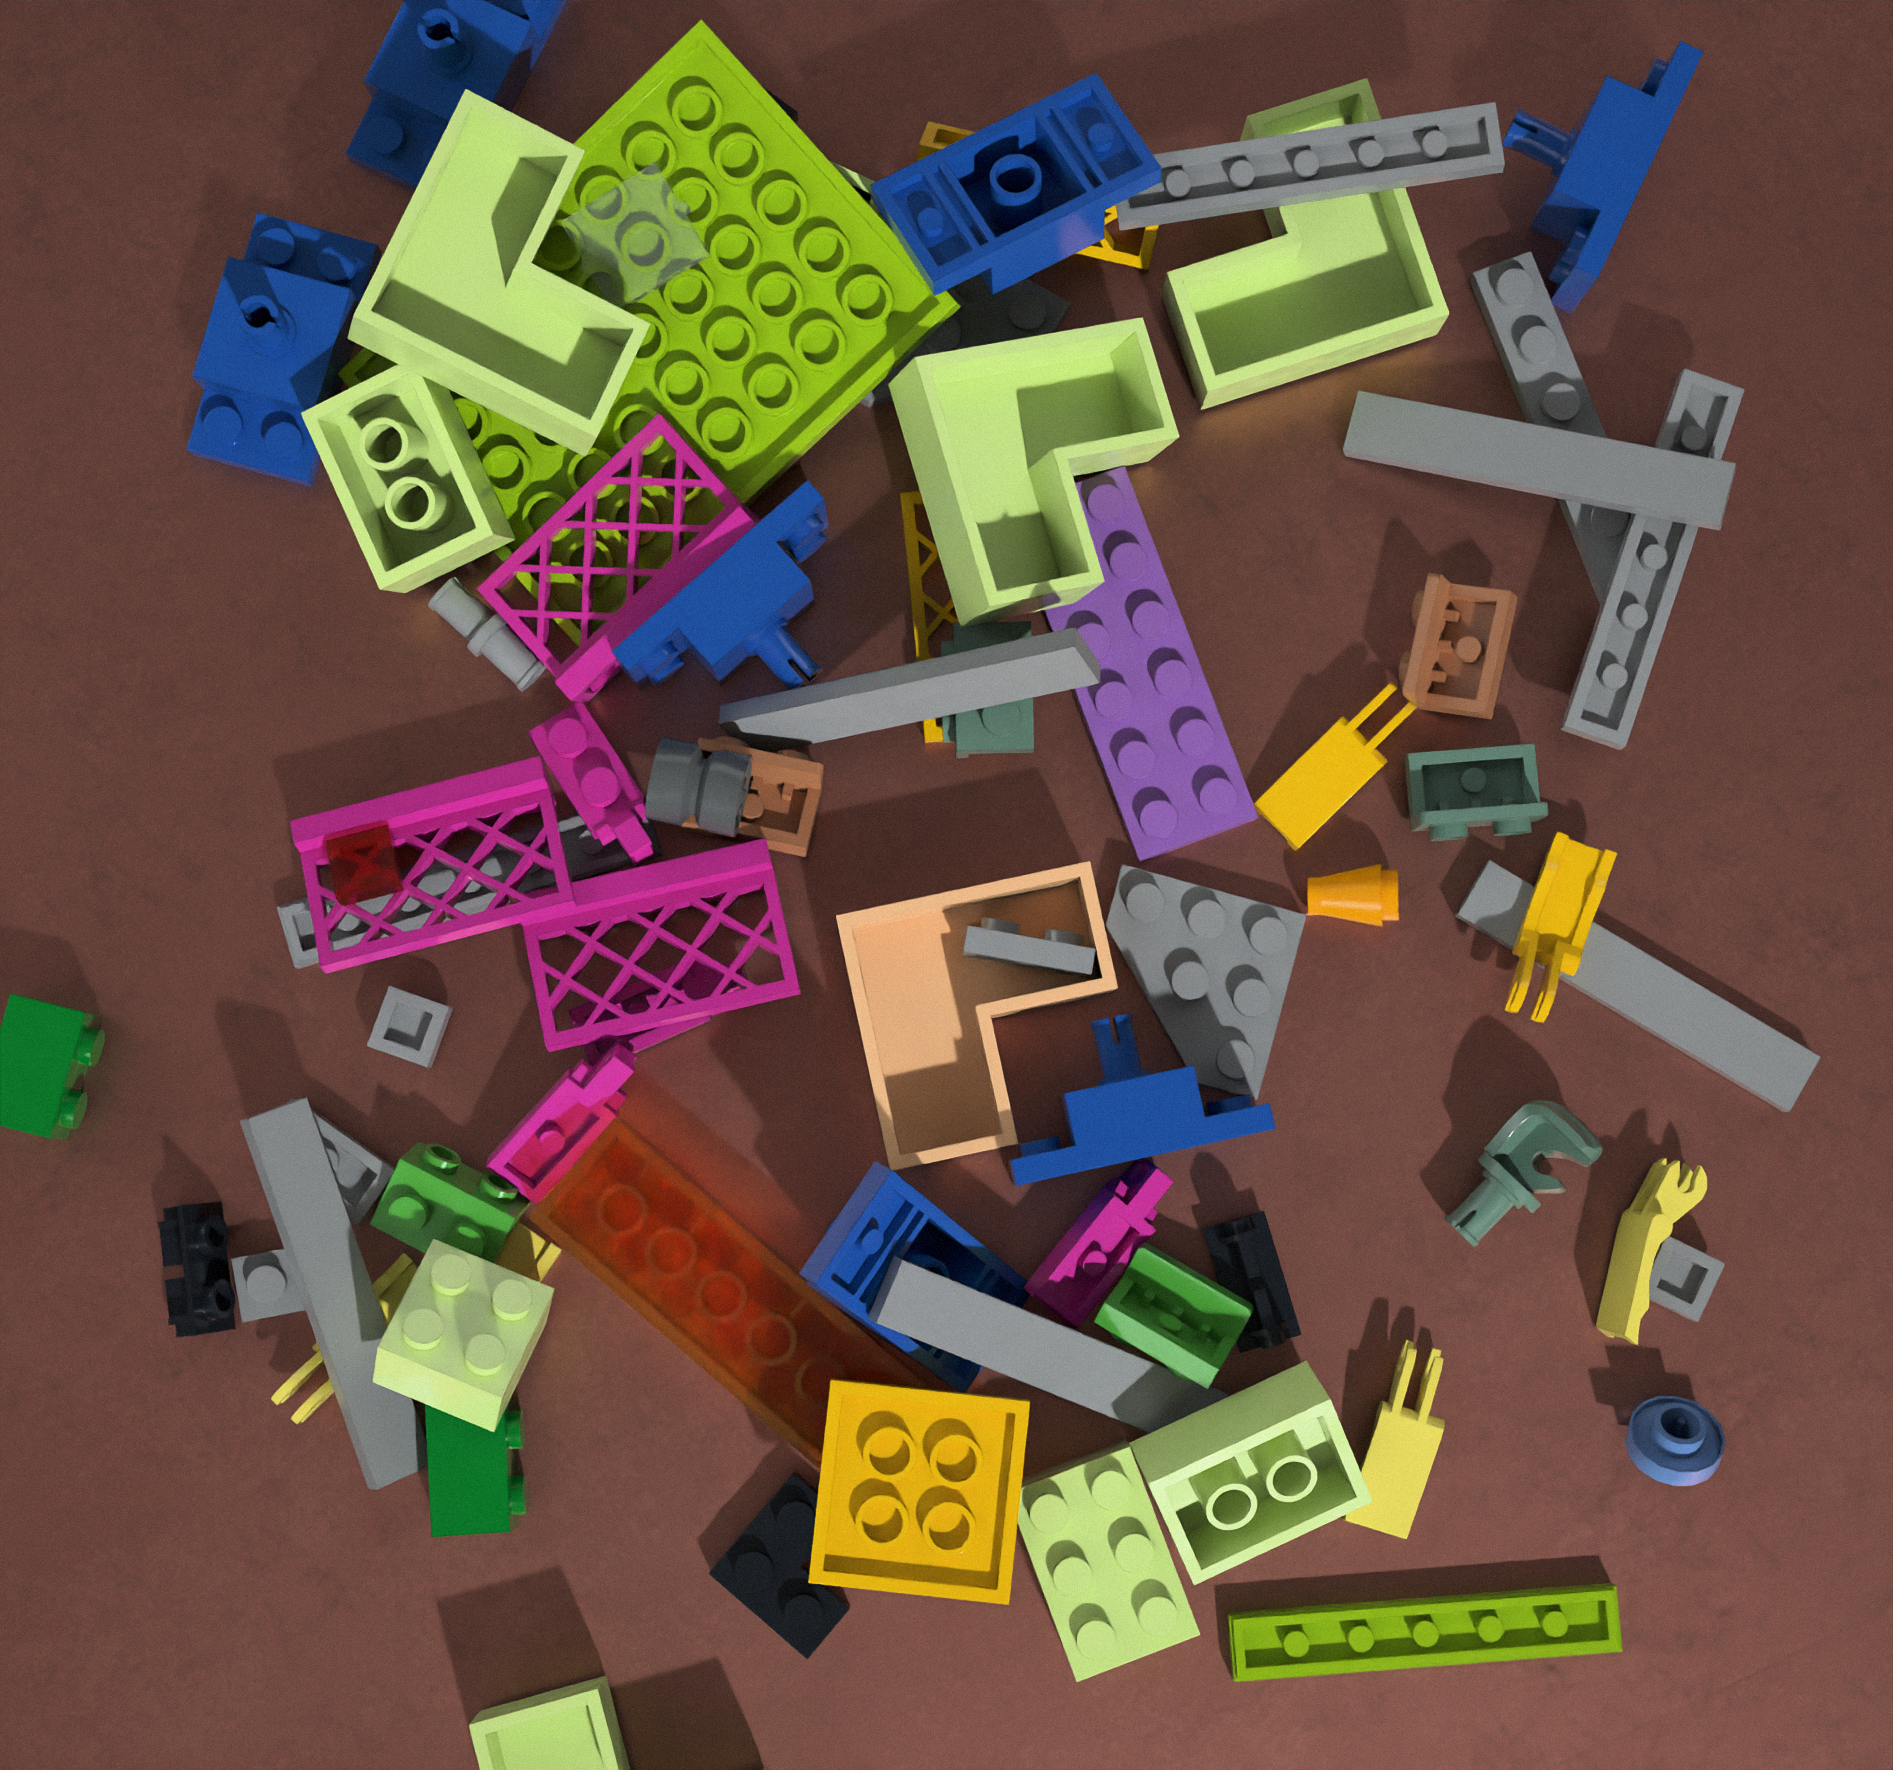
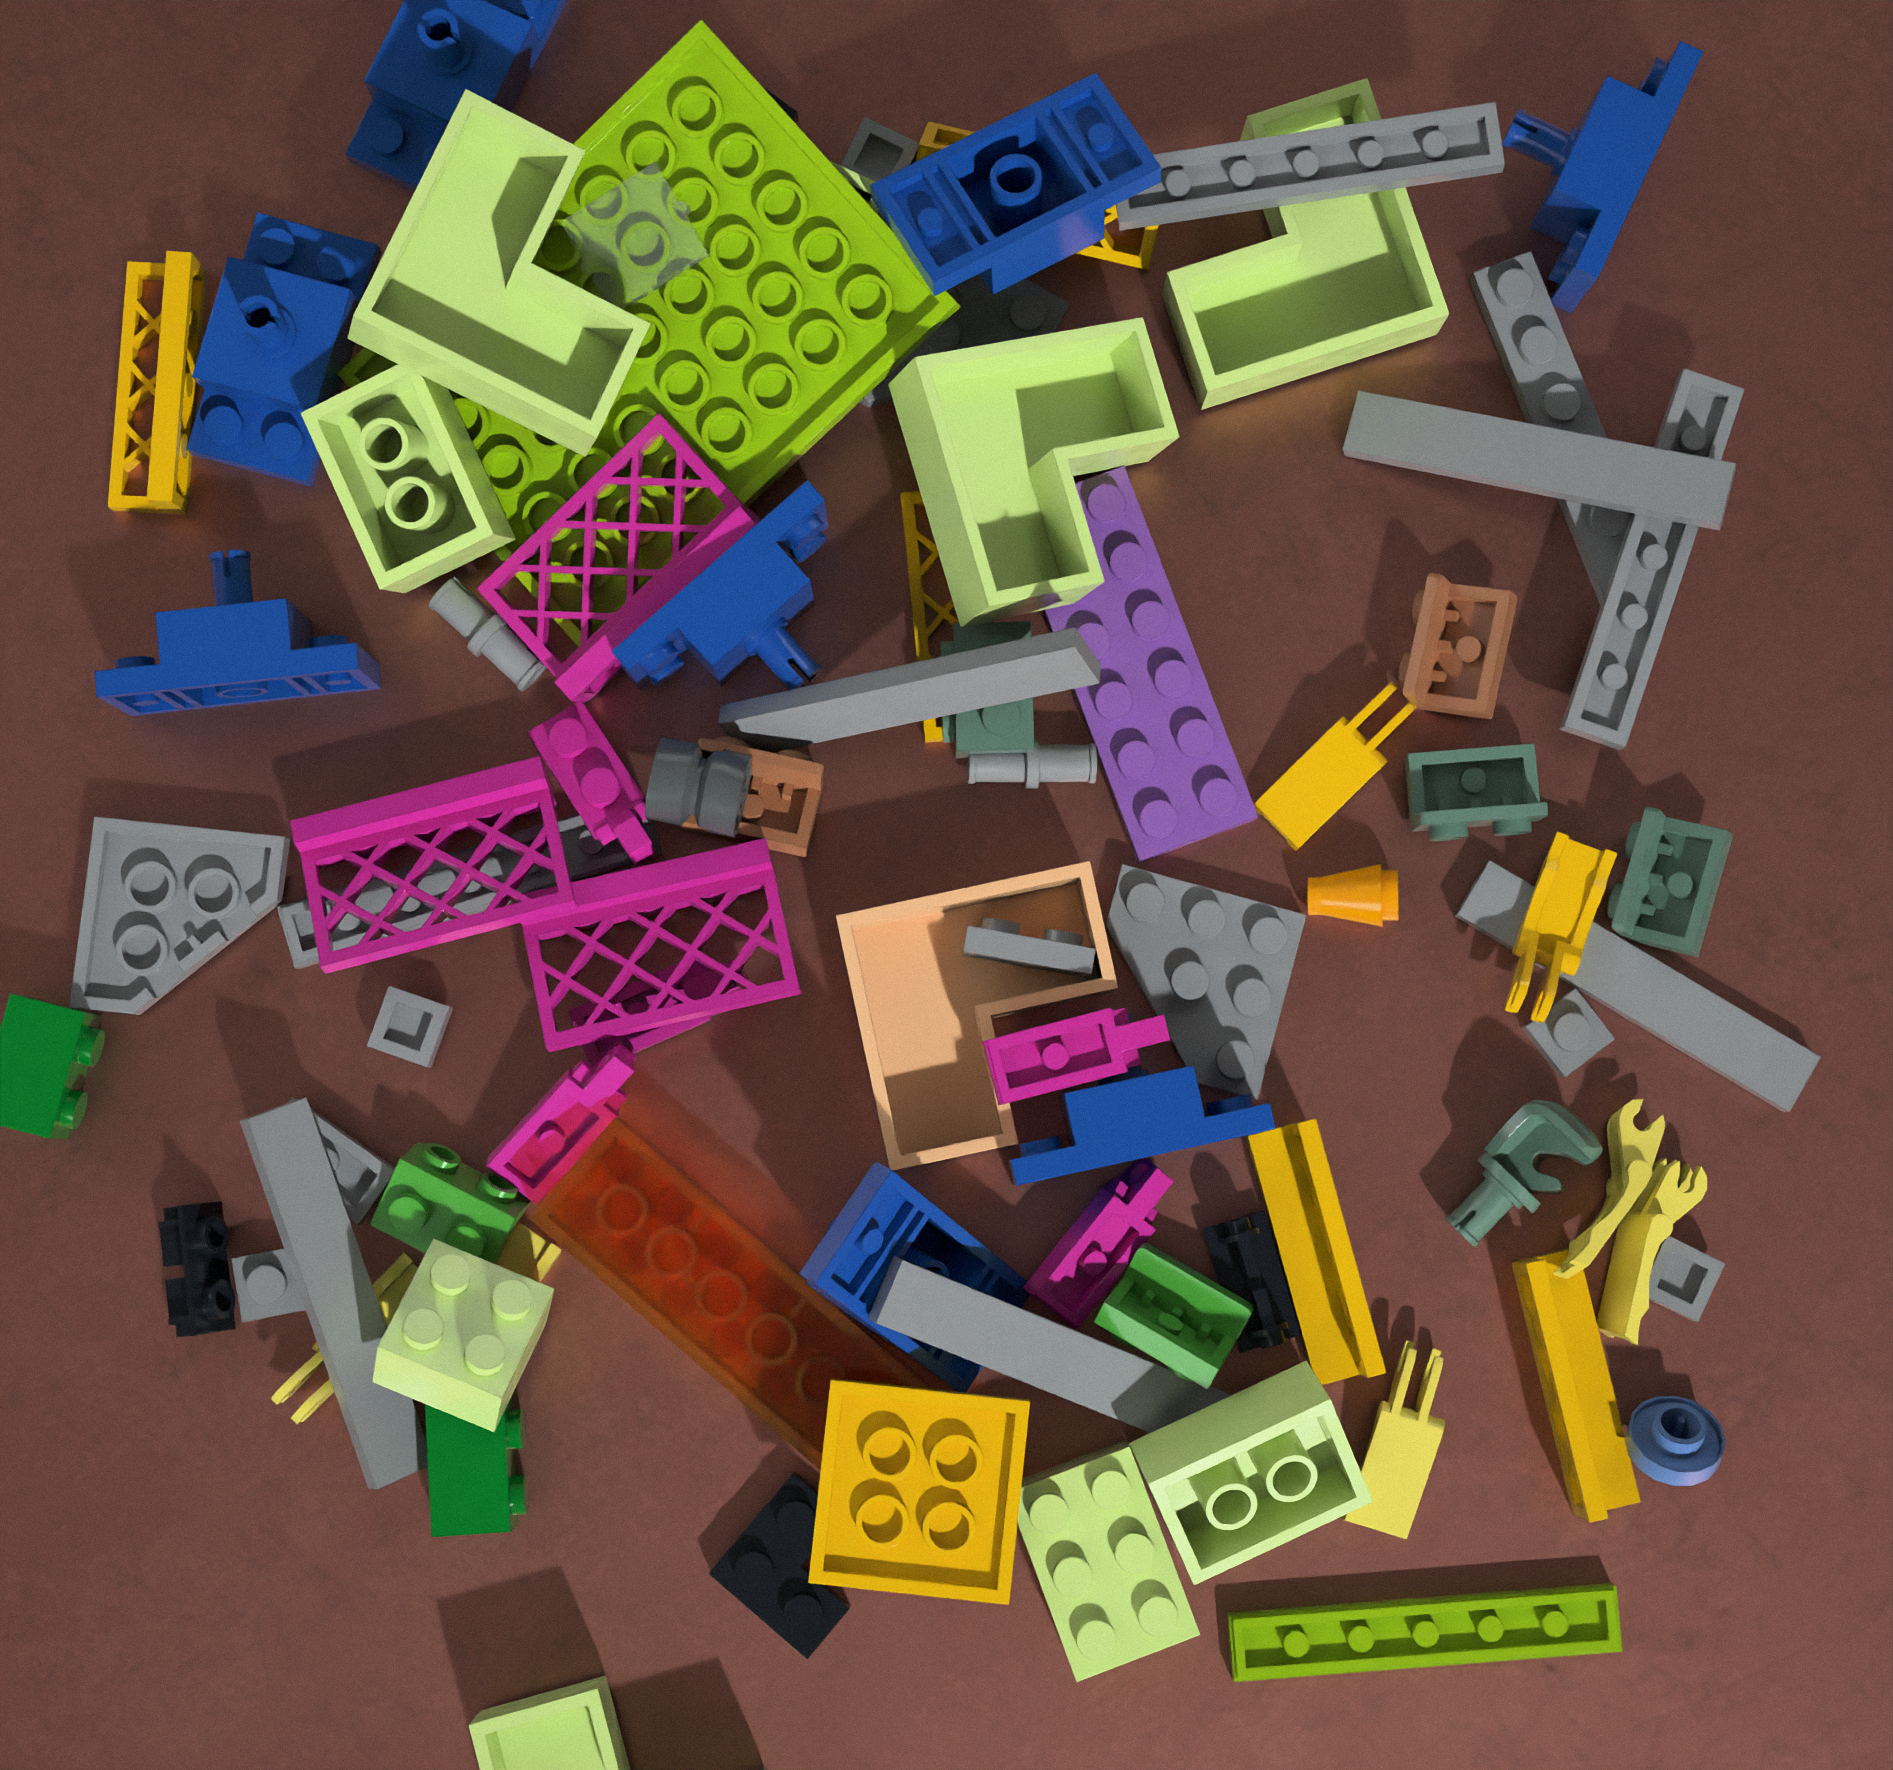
(166, 905): none -> light grey plate
(172, 386): none -> yellow fence
(235, 654): none -> blue brick
(364, 865): clear red tile -> none
(879, 151): none -> light grey plate
(1045, 764): none -> light grey pin
(1068, 1052): none -> dark pink hinge
(1315, 1252): none -> yellow fence
(1569, 1033): none -> light grey plate
(1576, 1386): none -> yellow fence
(1631, 1165): none -> light yellow arm
(1669, 882): none -> sand green bracket

